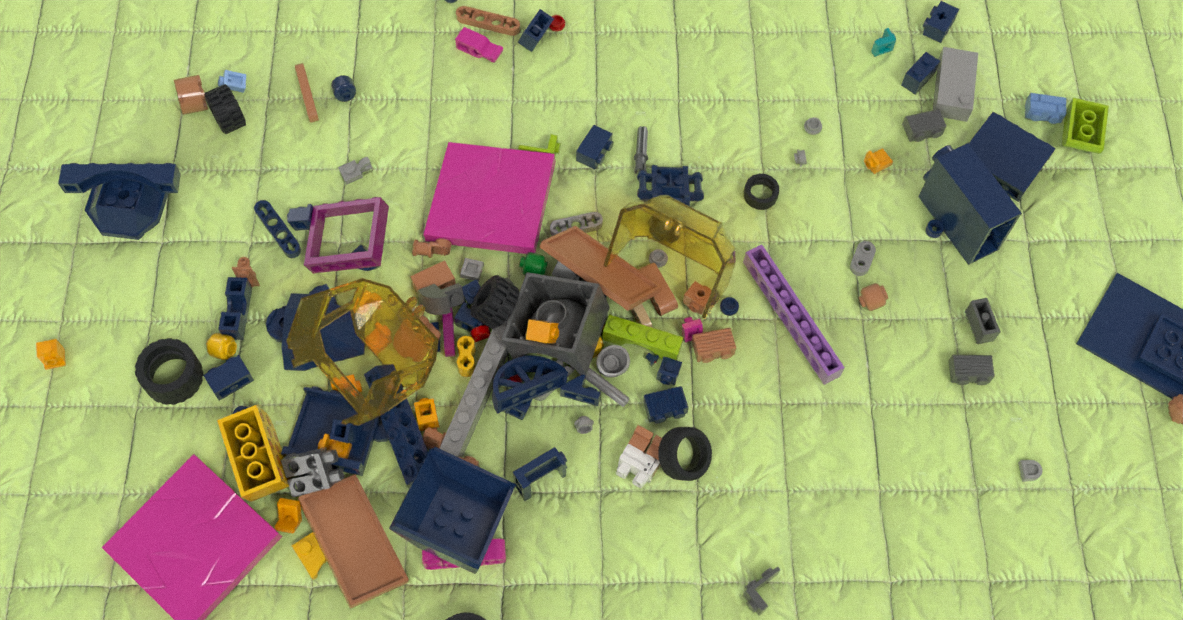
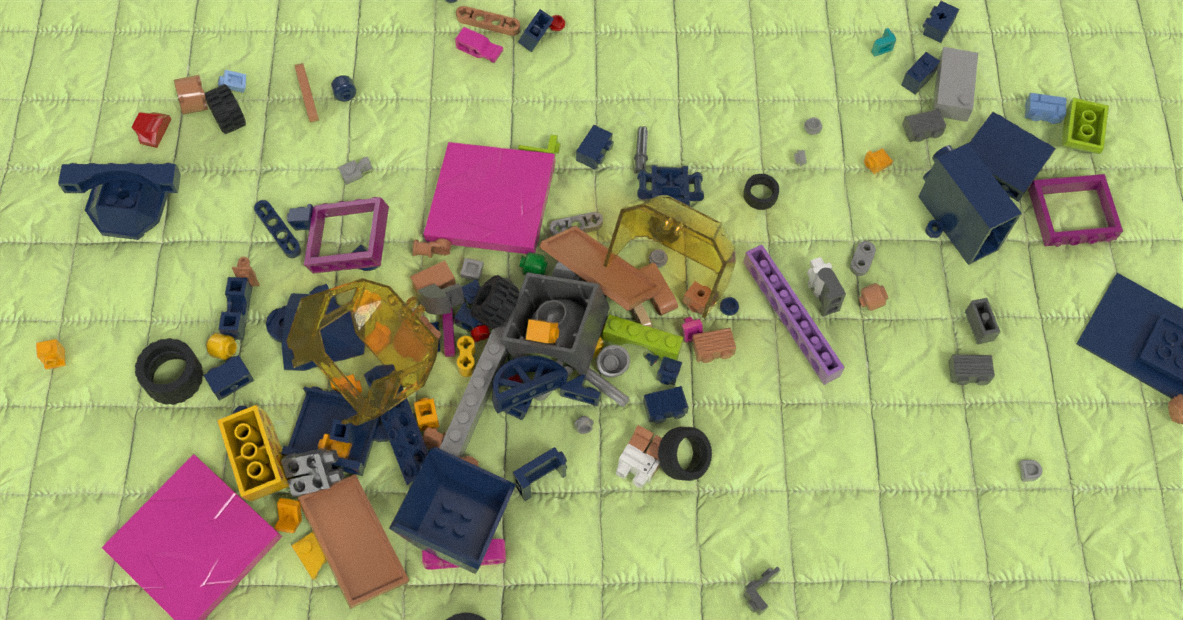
(151, 127): none -> red slope
(825, 286): none -> dark grey hips
(1074, 184): none -> magenta window

